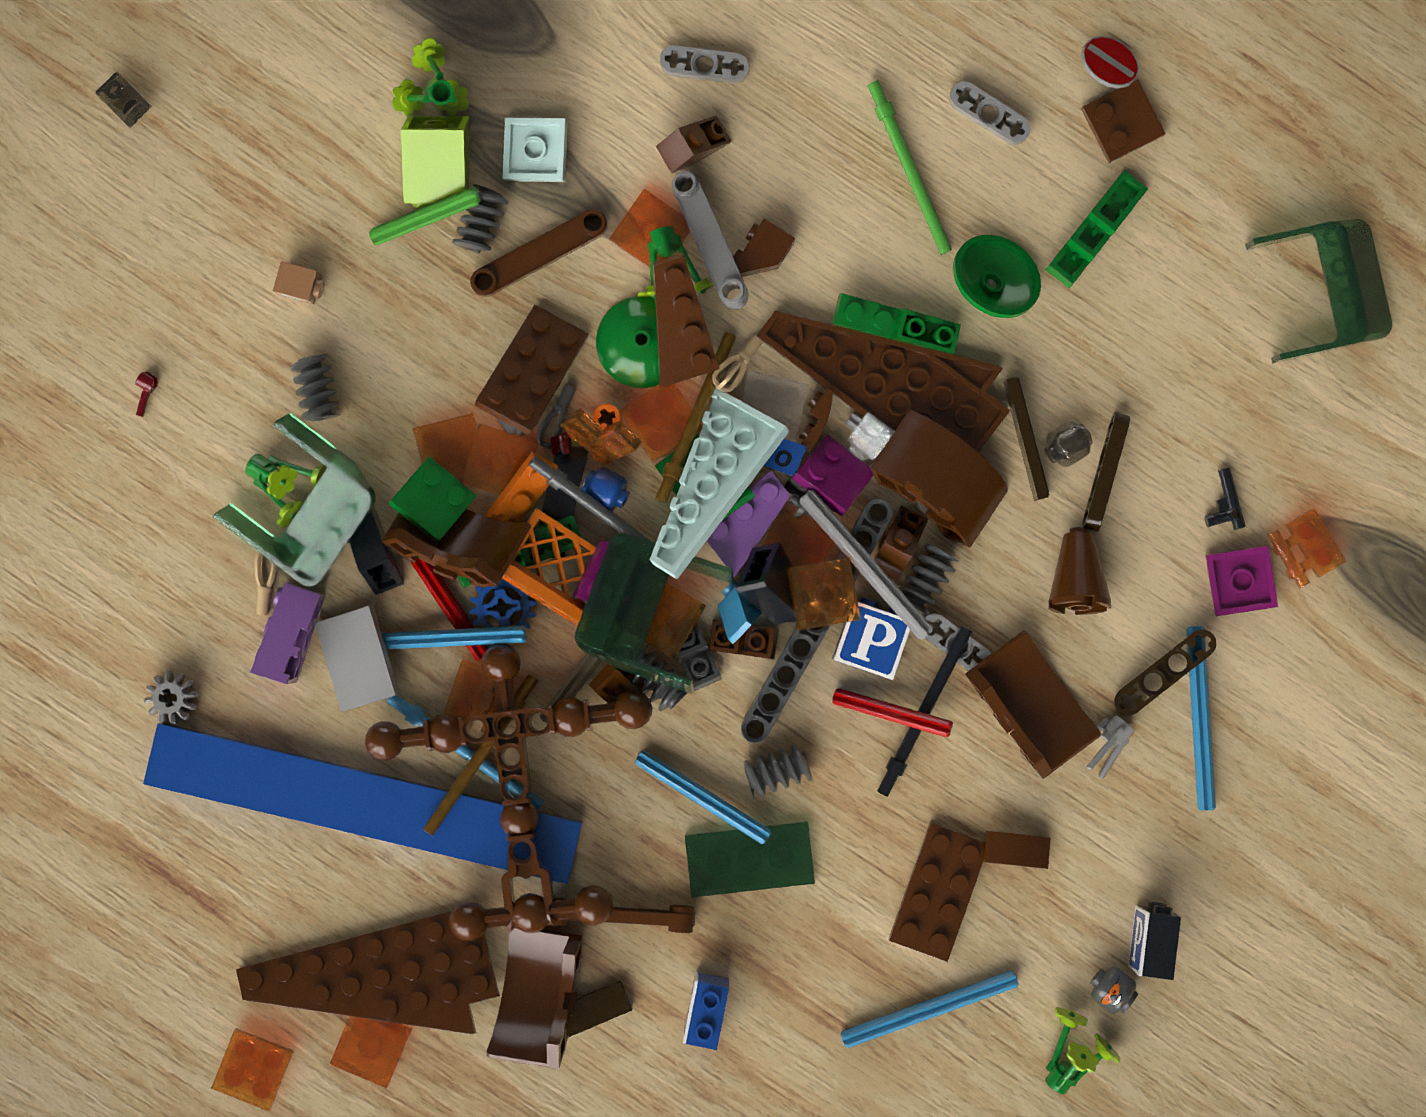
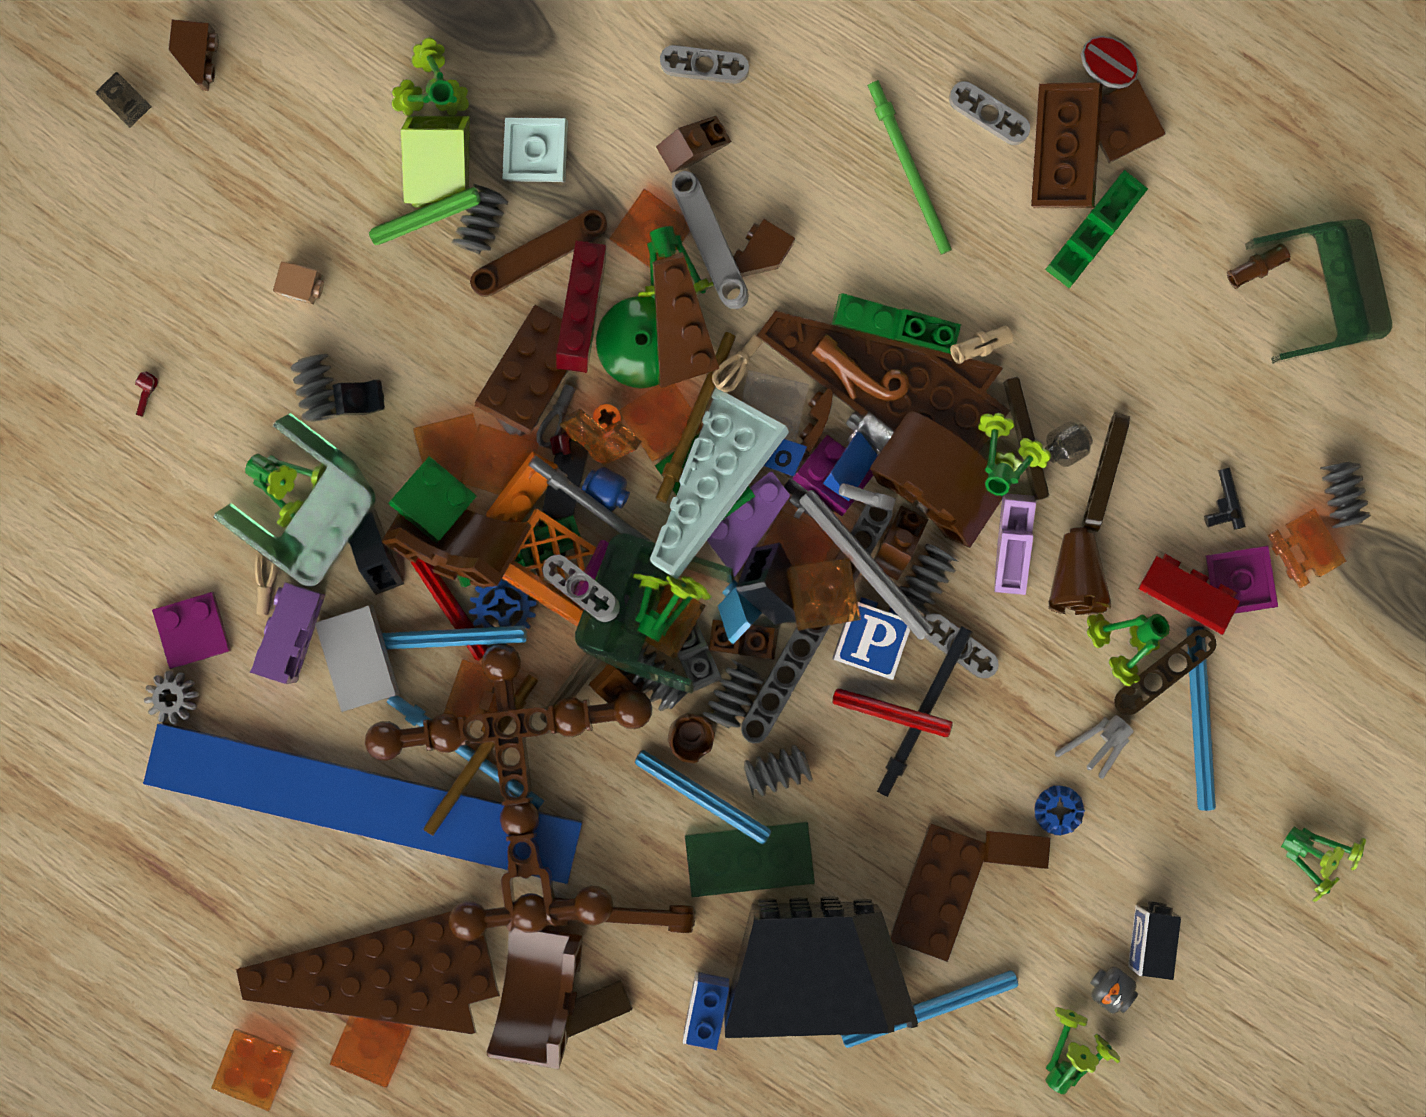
(191, 630): none -> magenta plate
(193, 48): none -> reddish brown slope
(358, 398): none -> black bracket
(581, 306): none -> dark red brick
(585, 600): none -> light grey beam
(657, 624): none -> plant
(691, 737): none -> reddish brown hair
(734, 695): none -> dark grey piece
(816, 972): none -> black windscreen
(852, 374): none -> dark orange plant
(852, 464): none -> blue slope
(870, 498): none -> light grey bar
(966, 350): none -> tan pin
(997, 276): green dish -> none
(1002, 467): none -> plant
(1014, 543): none -> lavender slope
(1033, 704): reddish brown panel -> none
(1048, 800): none -> blue gear
(1066, 145): none -> reddish brown plate
(1145, 636): none -> plant
(1190, 593): none -> red slope
(1258, 266): none -> reddish brown pin
(1300, 843): none -> plant
(1345, 494): none -> dark grey piece

